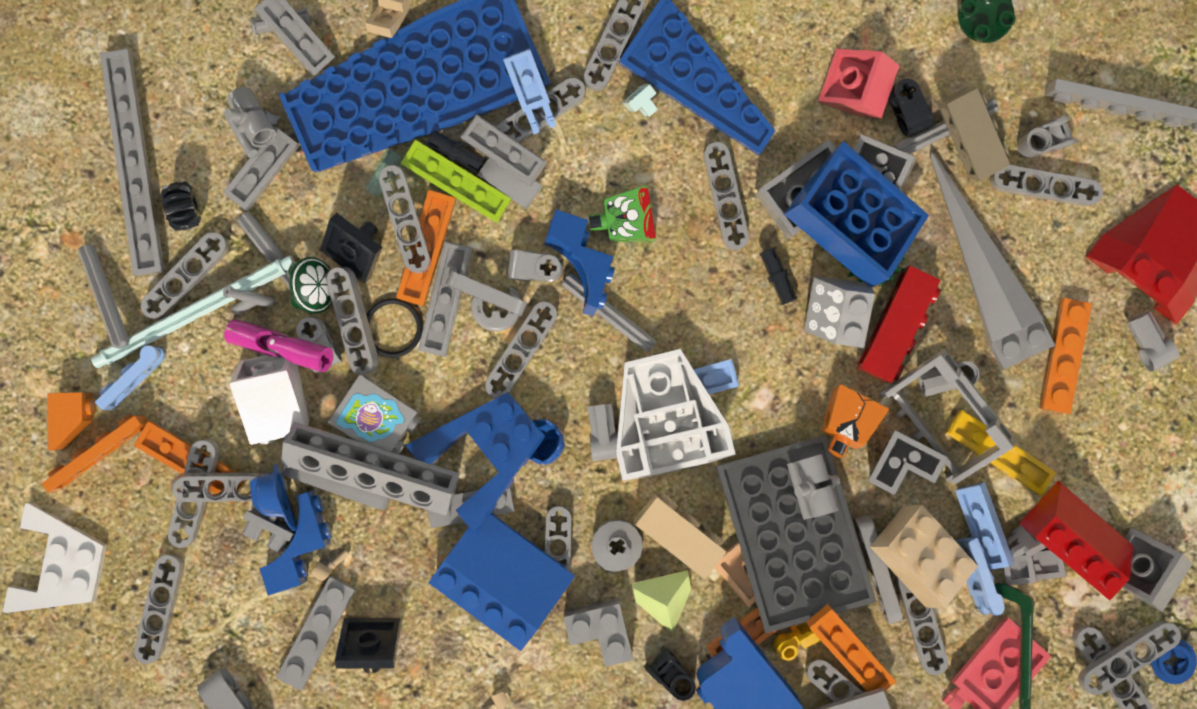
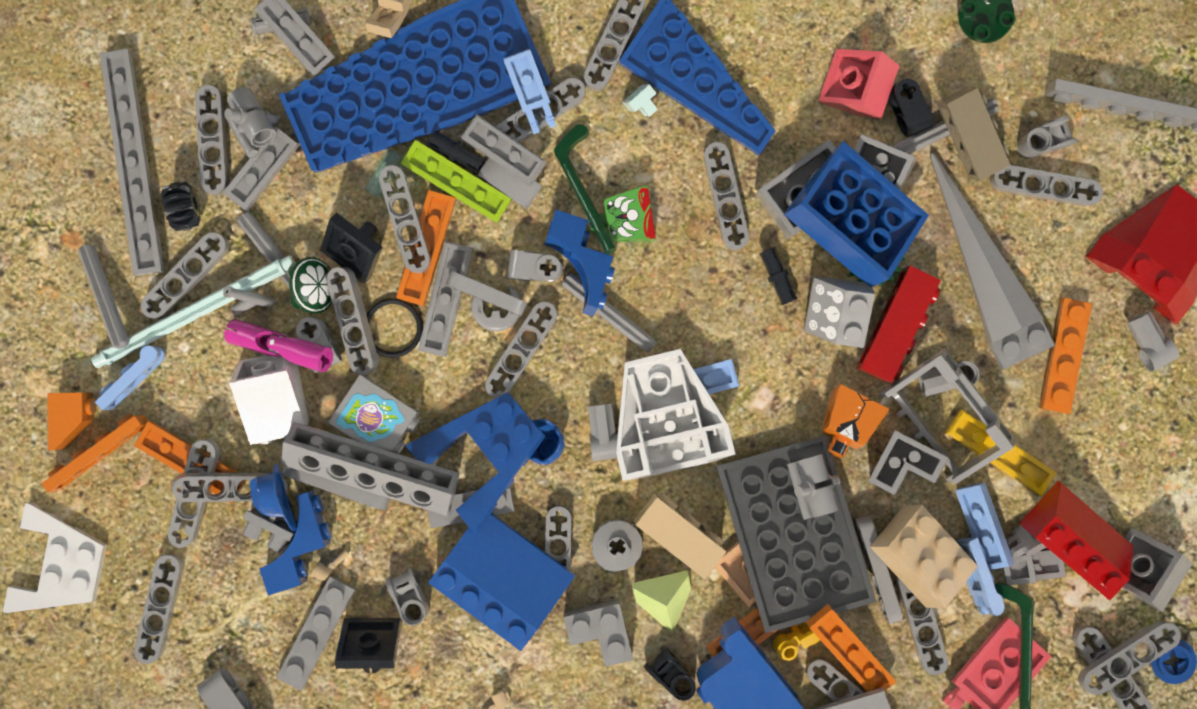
(207, 141): none -> light grey beam
(408, 594): none -> light grey piece
(561, 152): none -> dark green piece

